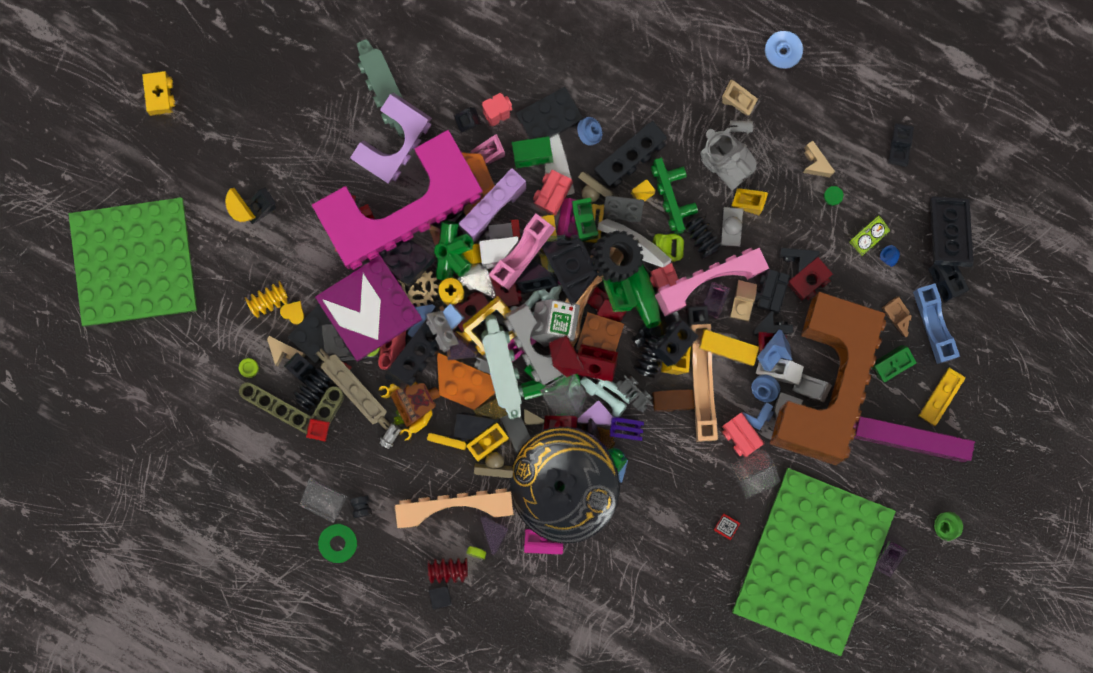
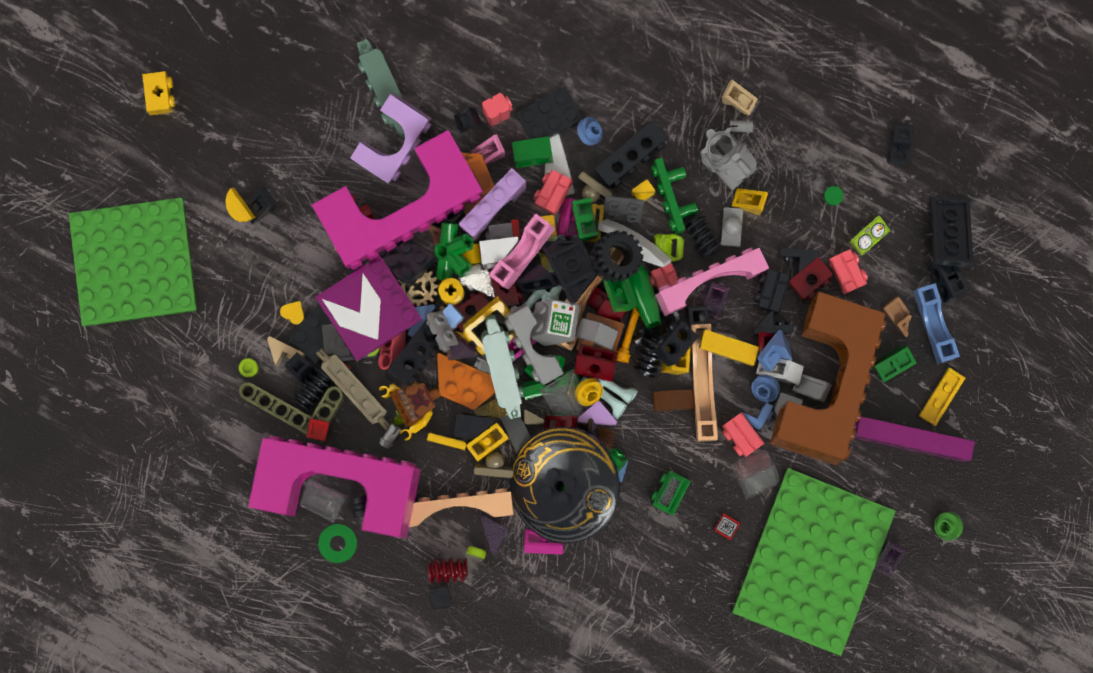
(267, 300): yellow piece -> none
(286, 466): none -> dark pink arch
(564, 357): dark red slope -> none
(588, 392): none -> yellow plate
(596, 333): none -> light grey slope
(623, 355): none -> light orange piece
(637, 429): dark purple tile -> none
(640, 403): dark grey hinge -> none
(670, 493): none -> green window
(743, 300): tan slope -> none
(787, 41): light blue dish -> none
(821, 165): tan slope -> none
(847, 271): none -> coral brick
(890, 255): blue tile -> none

